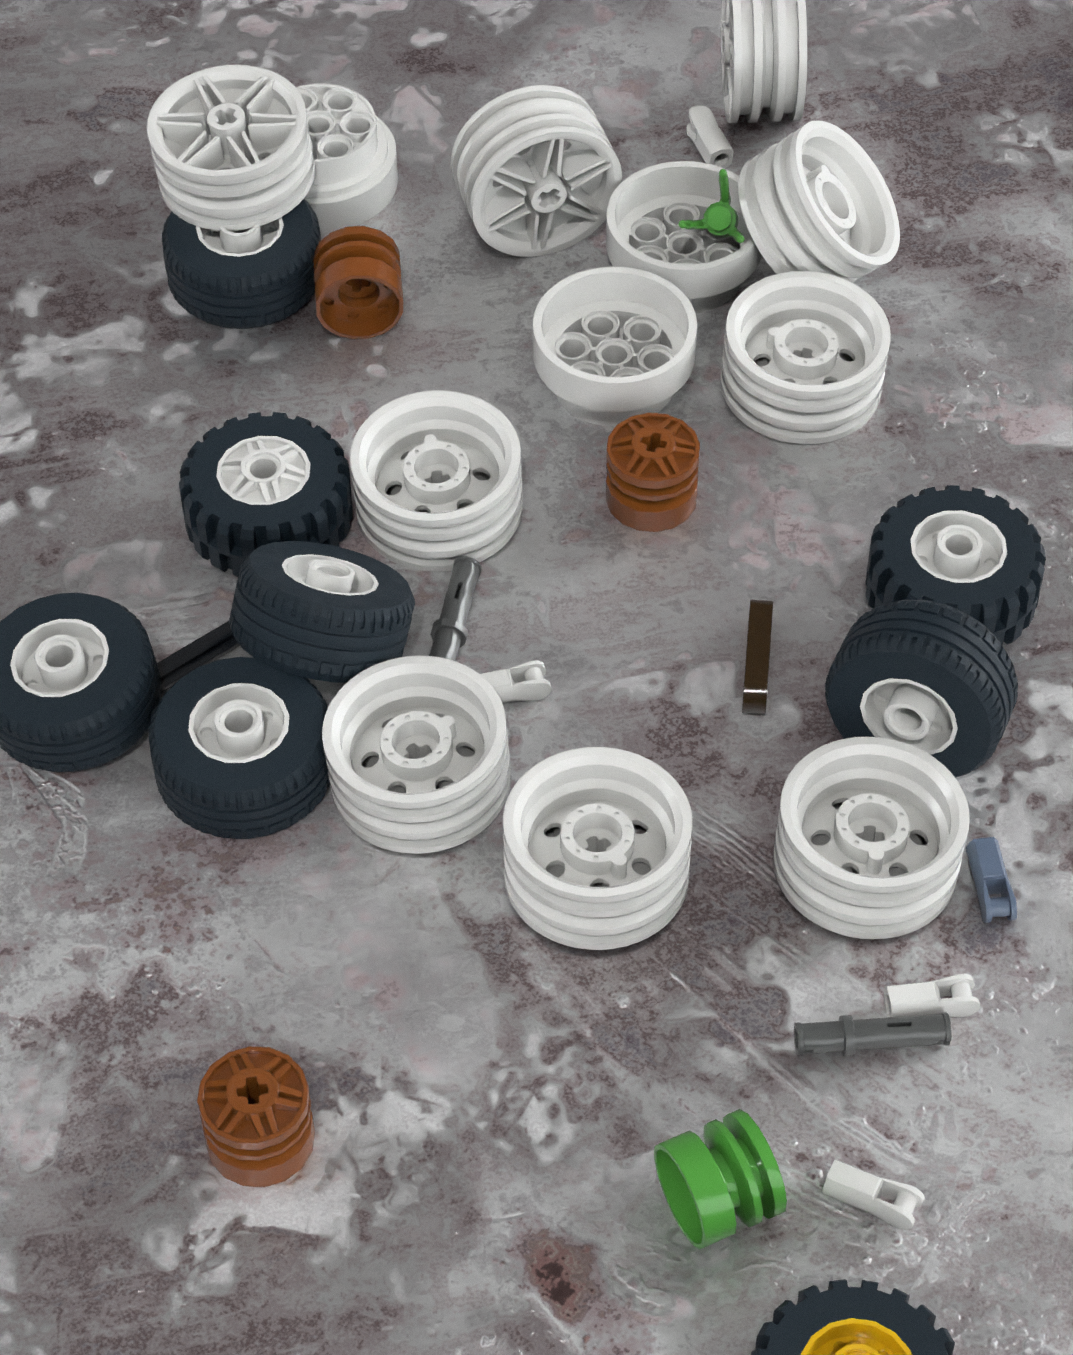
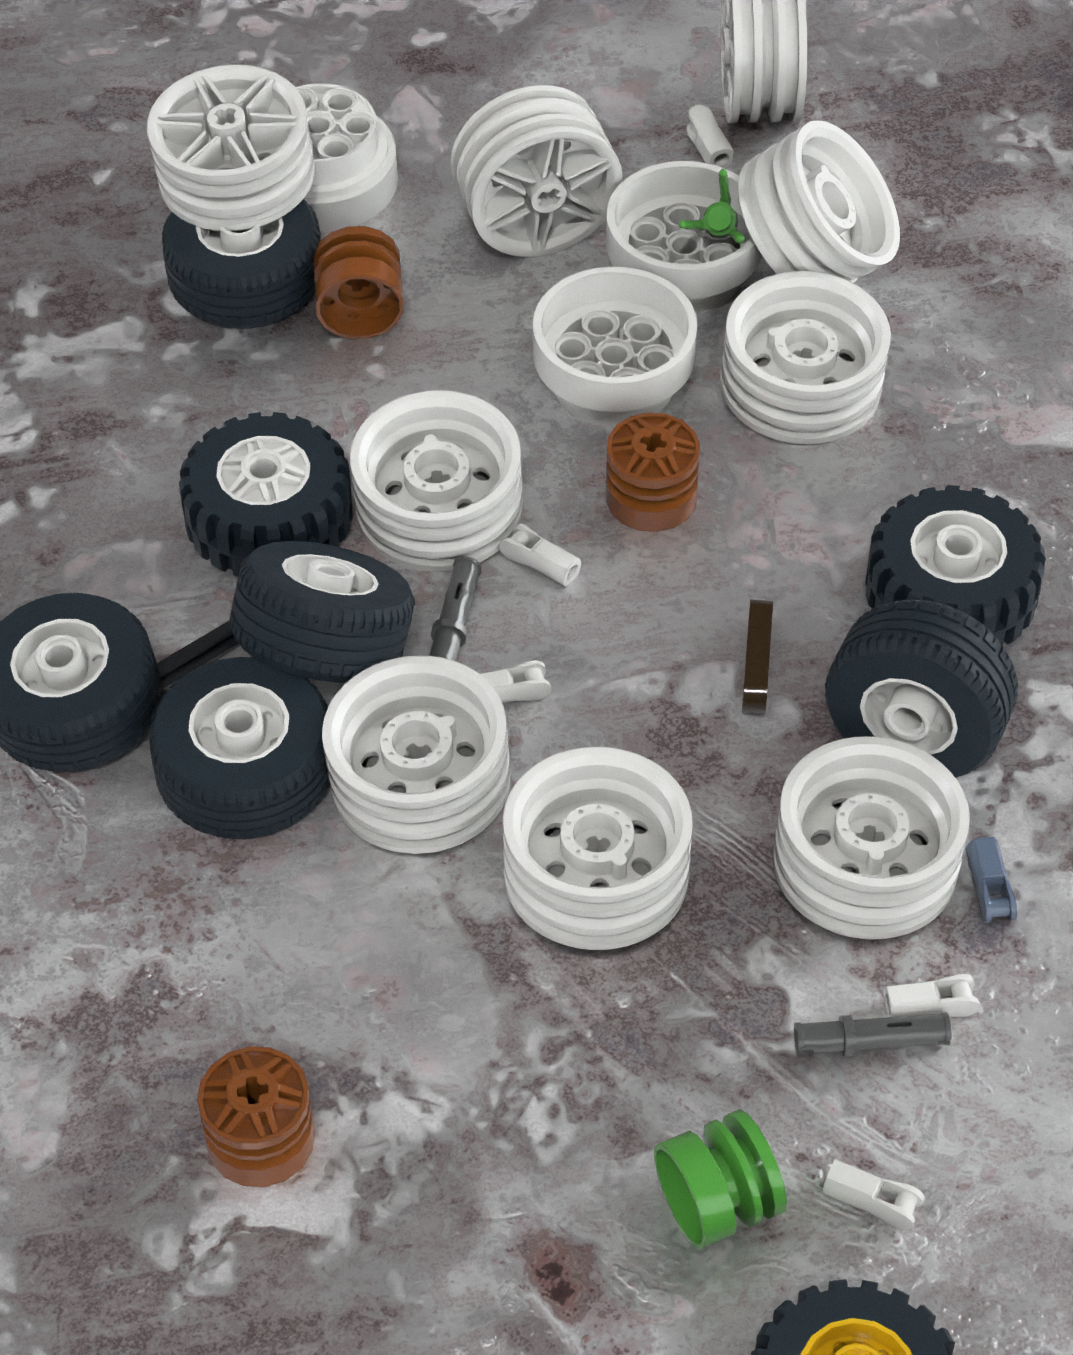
(541, 555): none -> white bar

